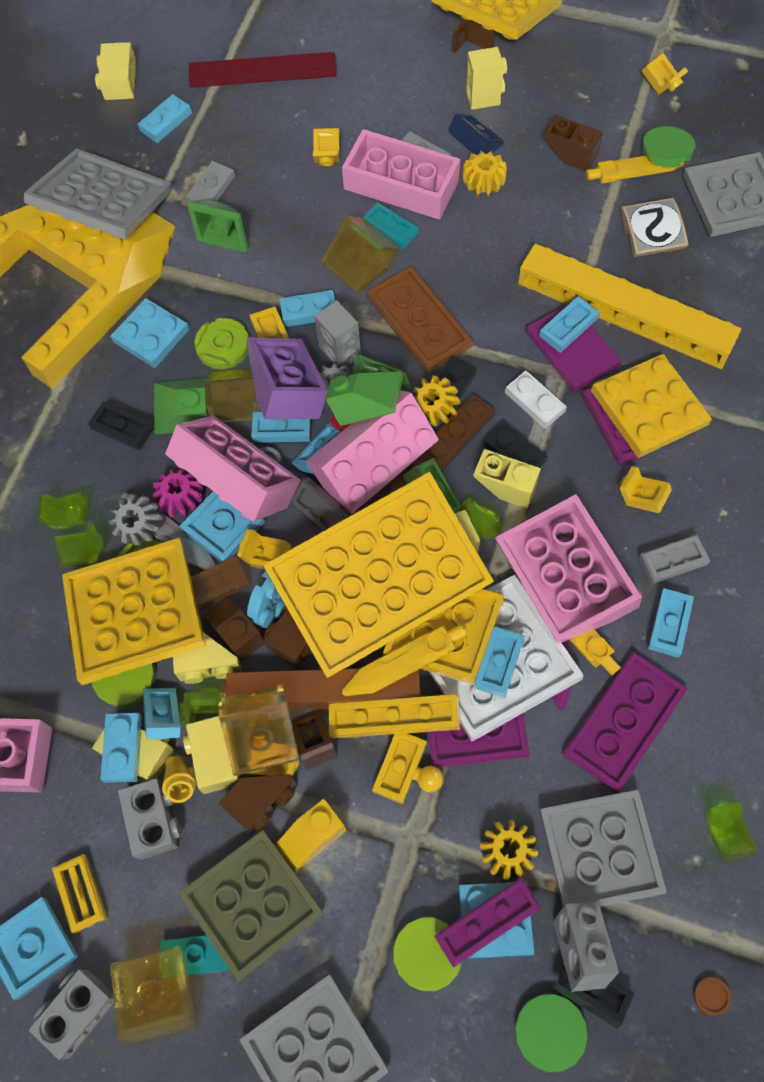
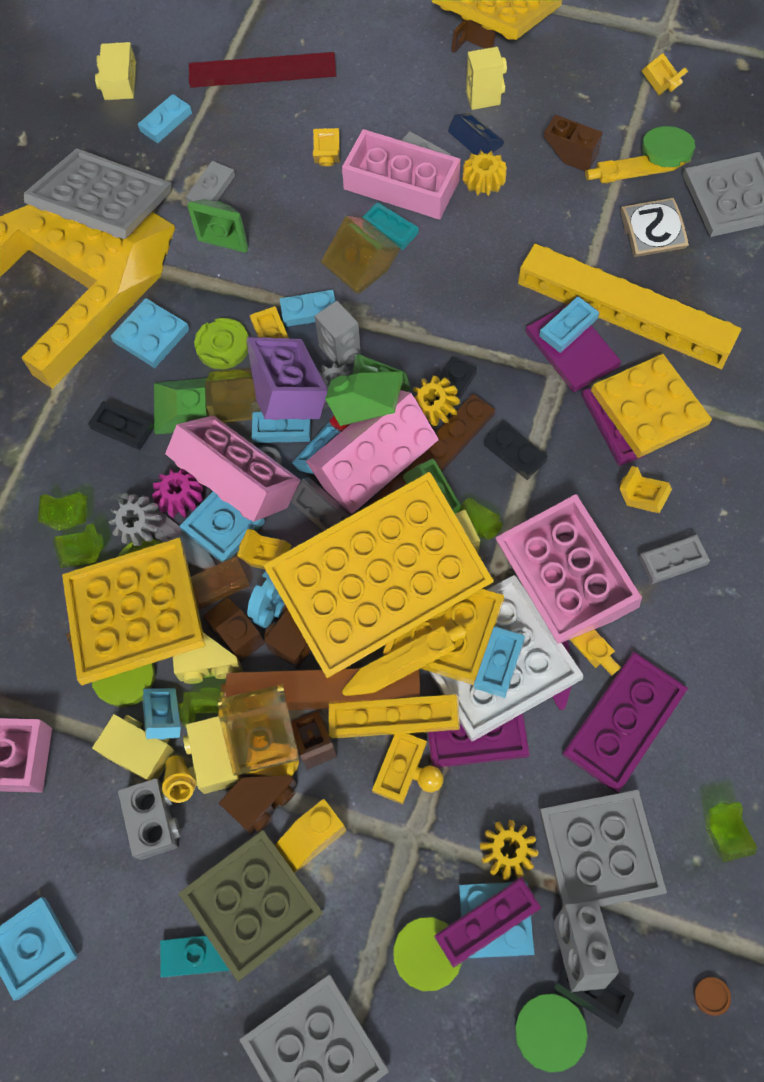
(78, 1019): light grey brick -> none
(94, 895): yellow tile -> none
(121, 747): medium azure plate -> none
(153, 997): clear yellow slope -> none
(419, 319): dark orange tile -> none
(507, 478): light yellow slope -> none
(535, 399): white plate -> none
(671, 622): medium azure plate -> none

